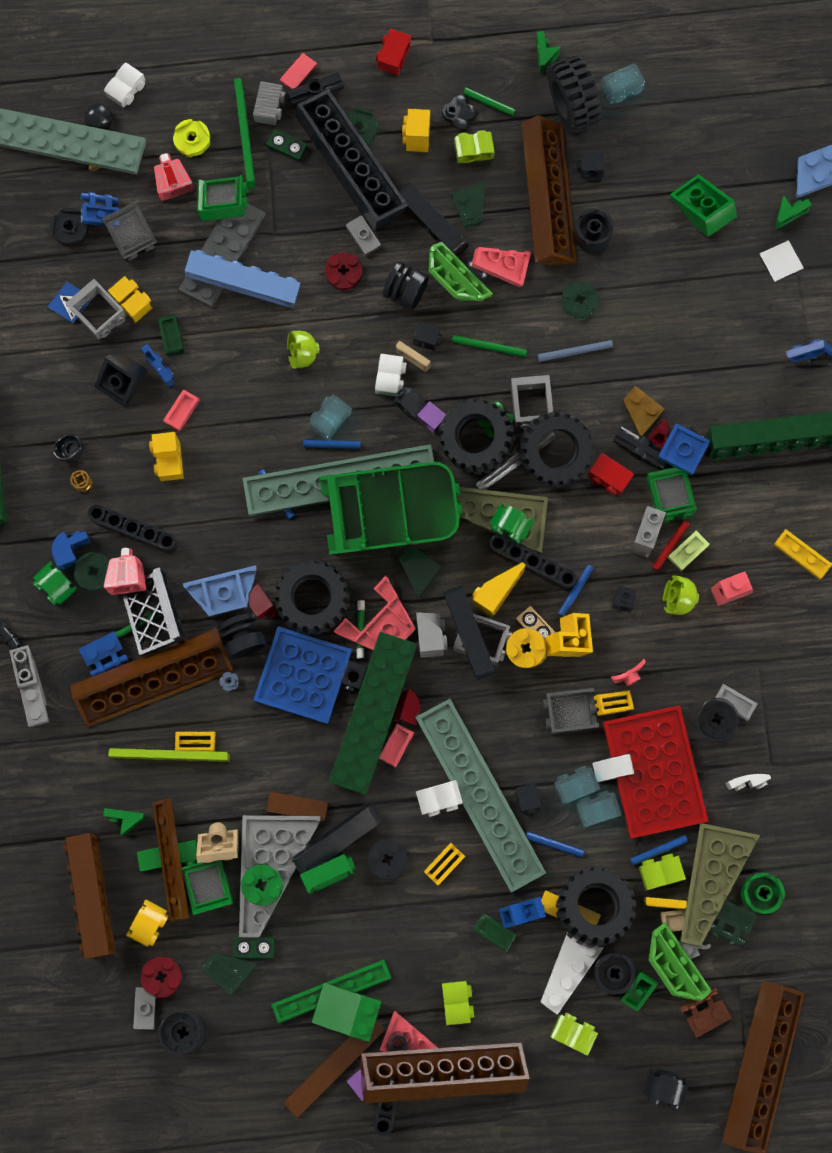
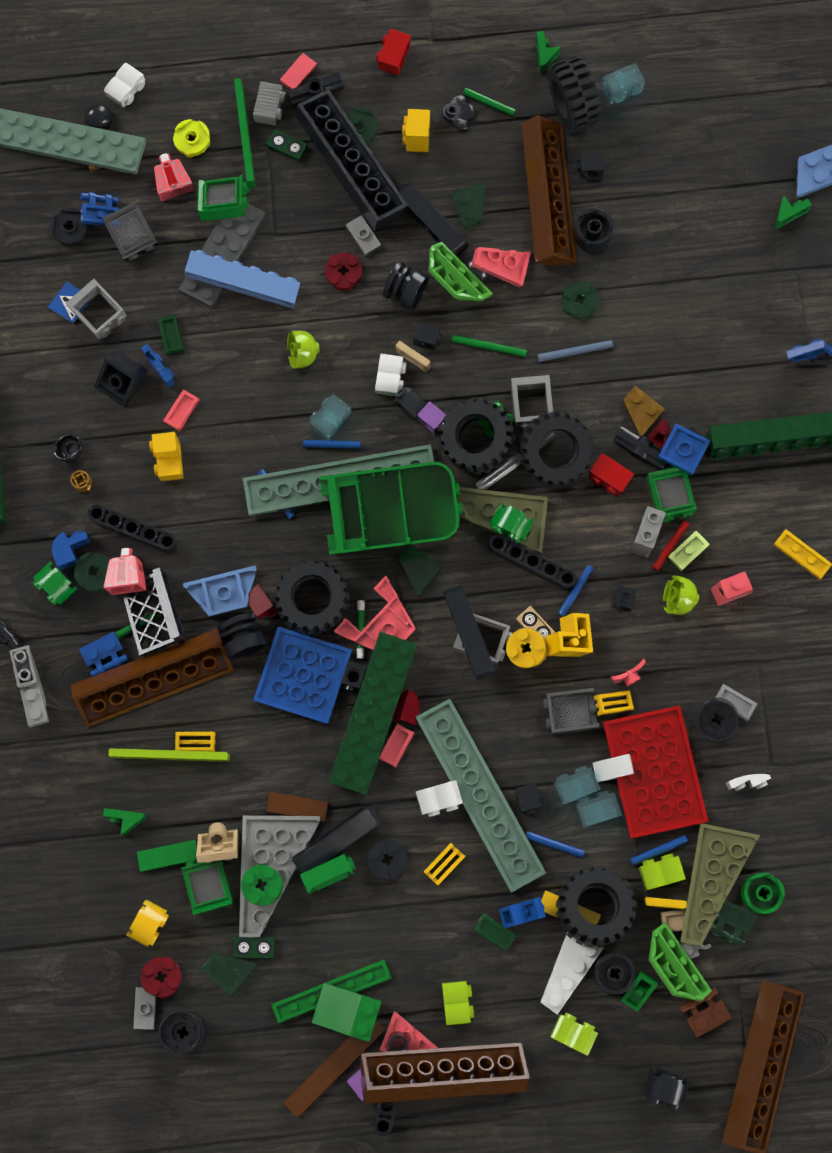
(89, 896): reddish brown brick -> none
(130, 299): yellow piece -> none
(170, 860): reddish brown tile -> none
(229, 676): sand blue plate -> none
(430, 634): light grey slope -> none
(474, 147): lime brick -> none
(495, 591): yellow slope -> none
(704, 205): green slope -> none
(781, 260): white sticker -> none

